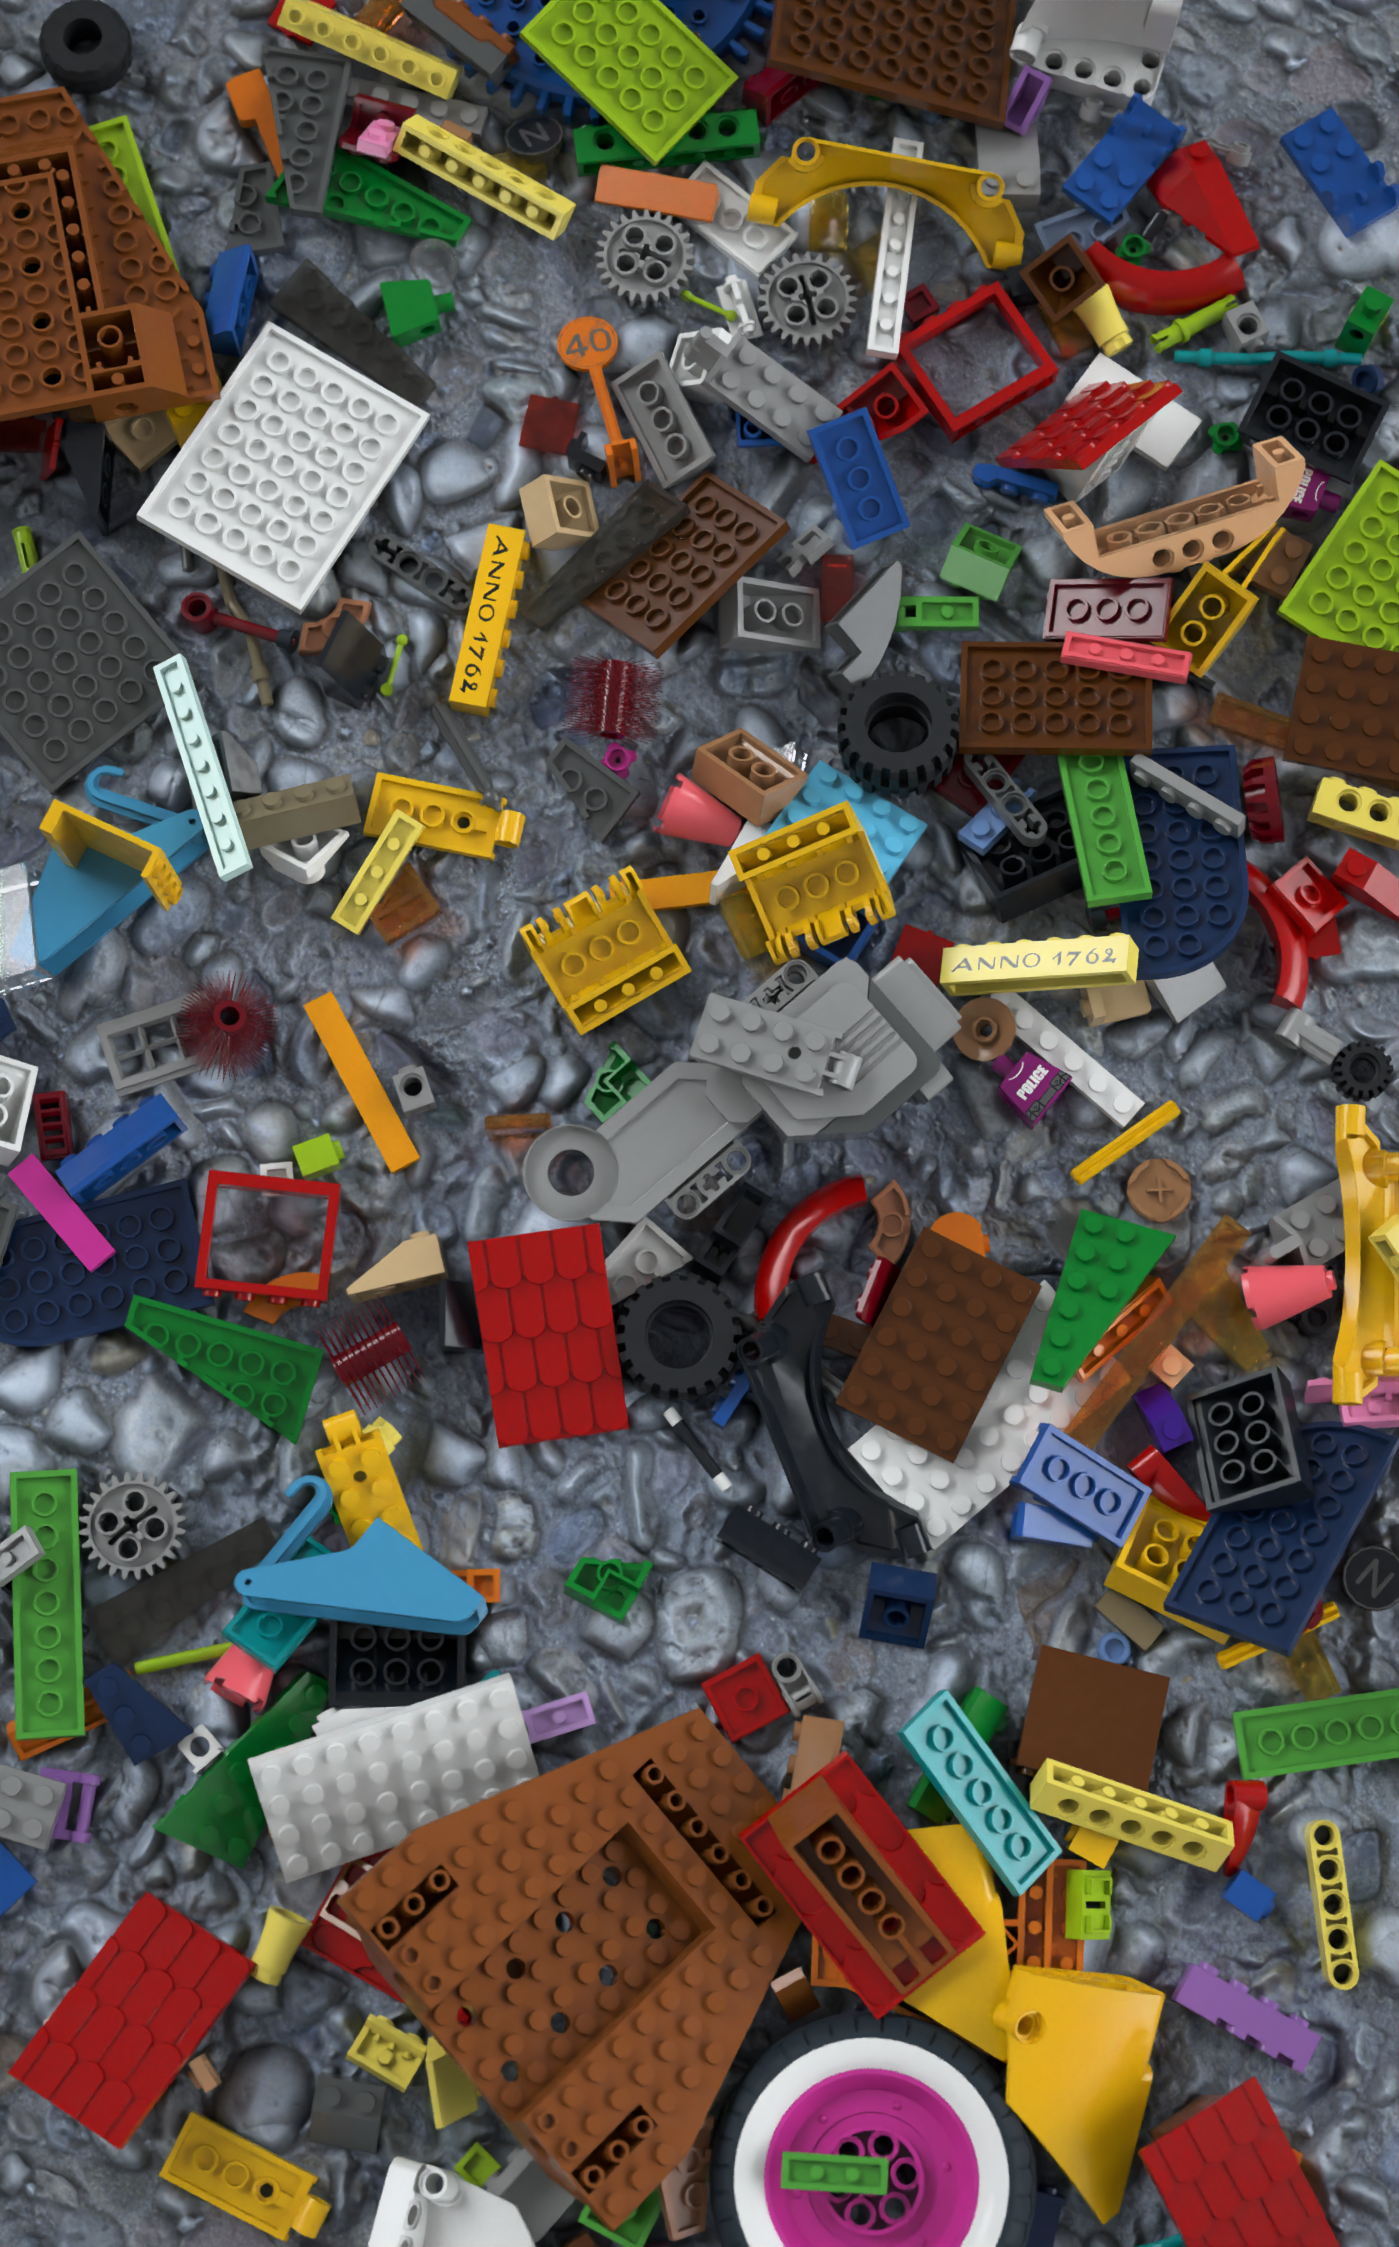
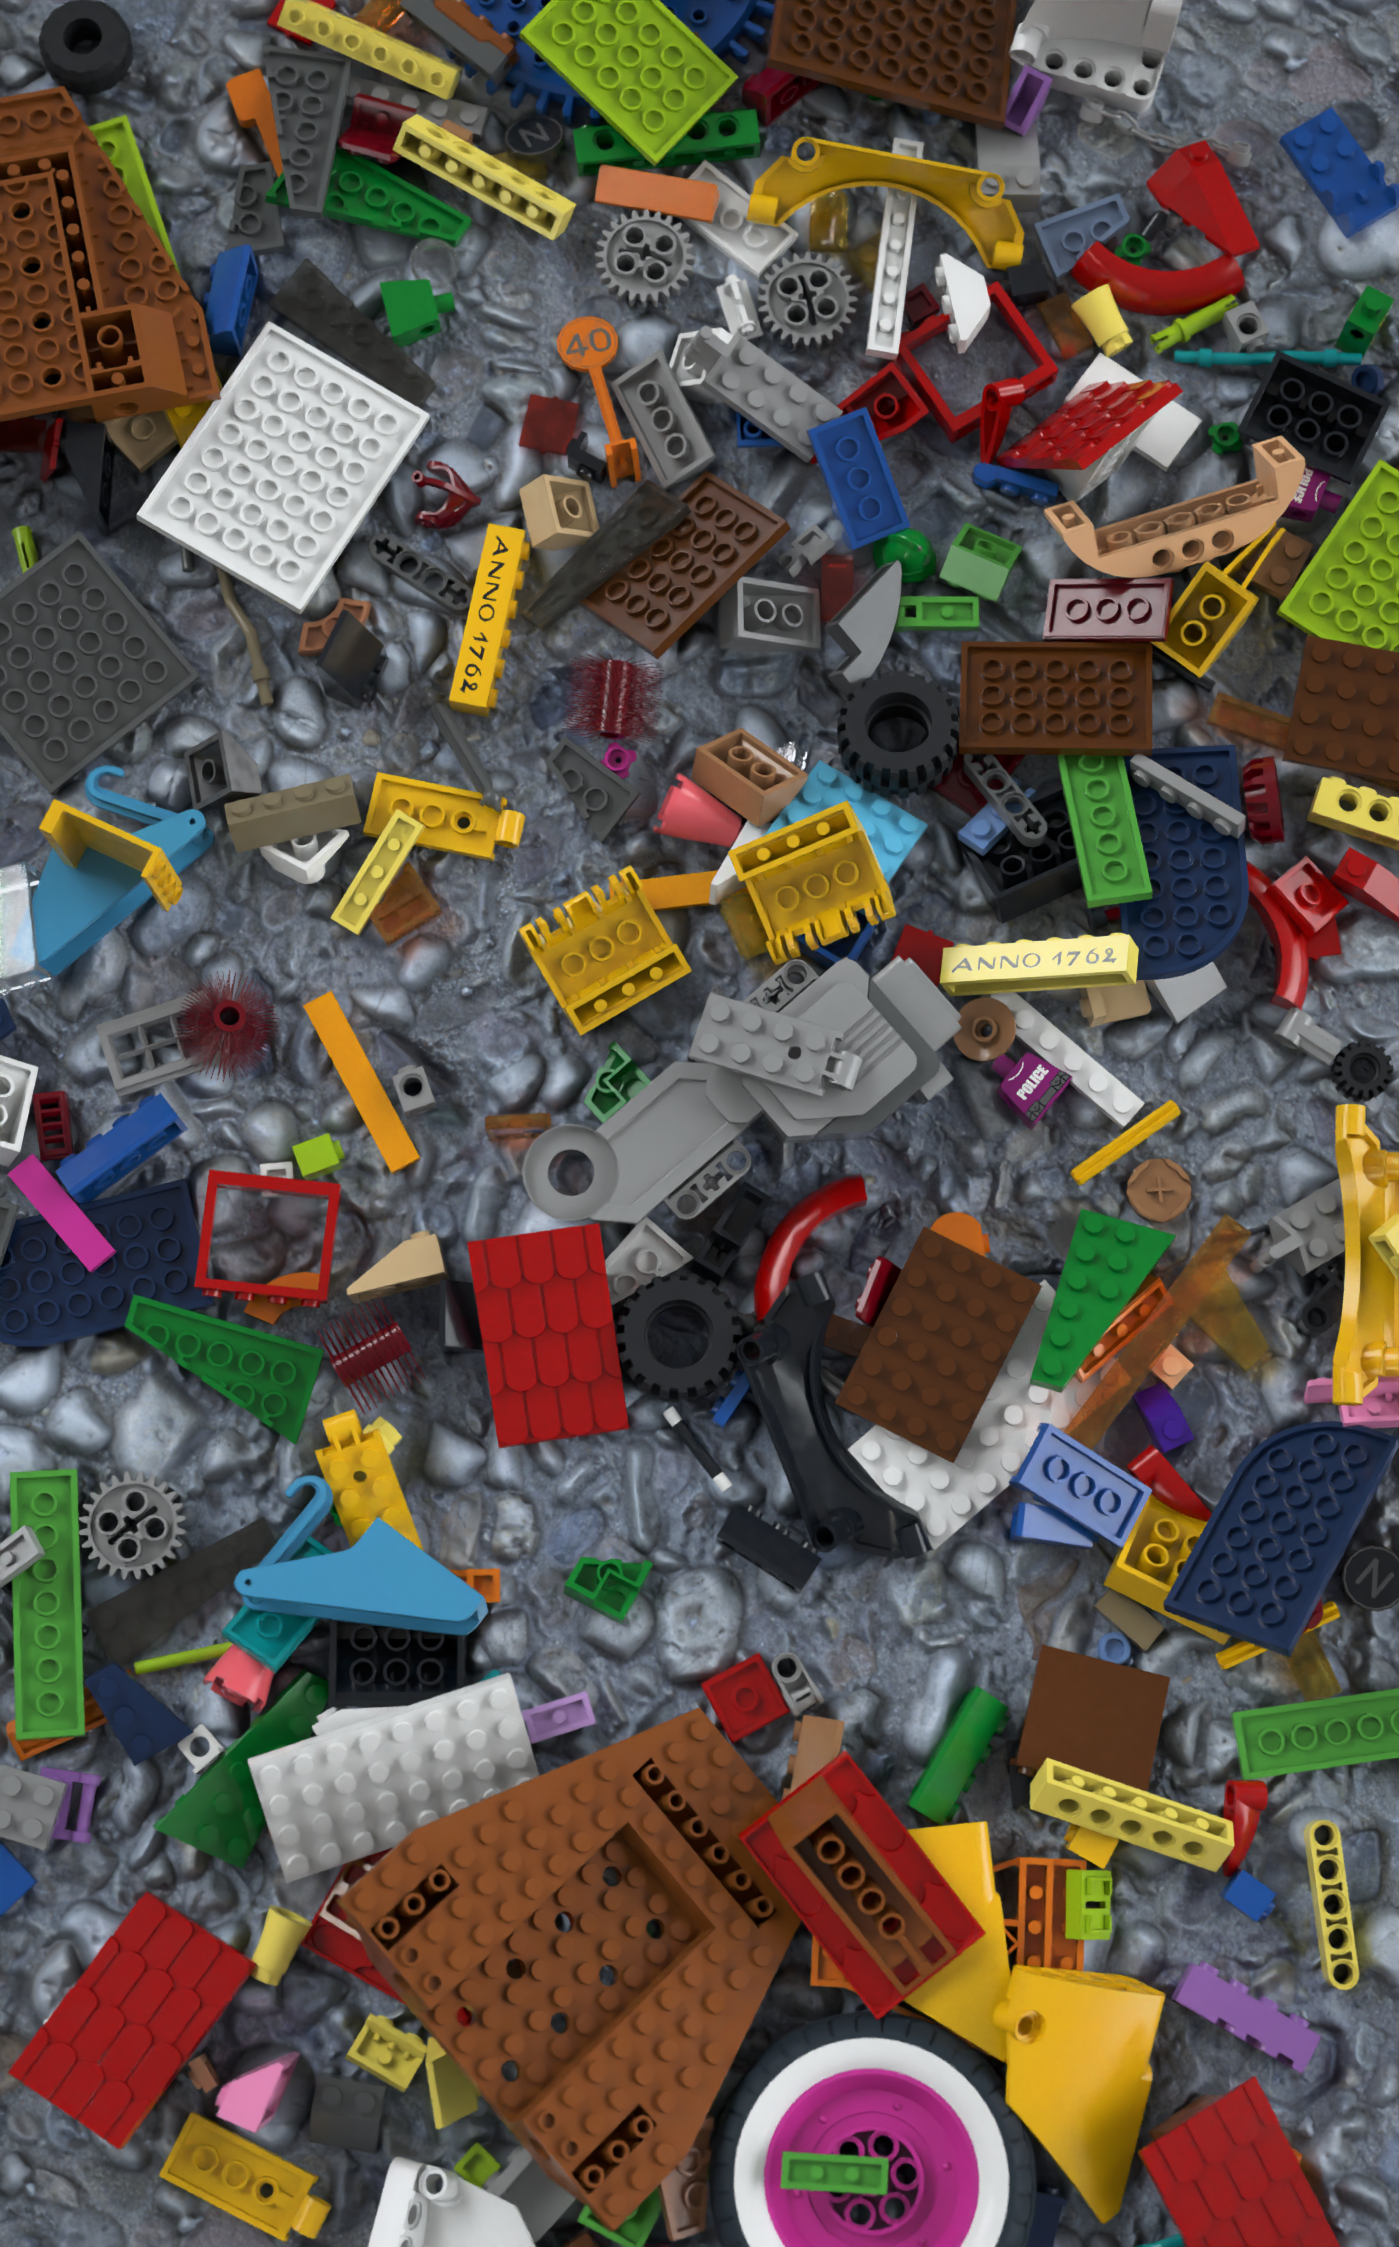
(202, 768): light aqua plate -> none
(212, 618): dark red piece -> none
(256, 2095): none -> bright pink slope
(378, 138): bright pink plate -> none
(386, 689): lime hinge -> none
(458, 492): none -> dark red helmet
(687, 296): lime hinge -> none
(795, 1994): dark orange tile -> none
(893, 1223): nougat tile -> none
(898, 1605): dark blue slope -> none
(911, 550): none -> green piece
(964, 300): none -> white slope
(979, 1792): teal plate -> none
(996, 412): none -> red piece
(1062, 277): reddish brown slope -> none
(1123, 160): blue hinge -> none
(1126, 657): coral tile -> none
(1249, 1443): black slope -> none
(1284, 1291): coral cone -> none

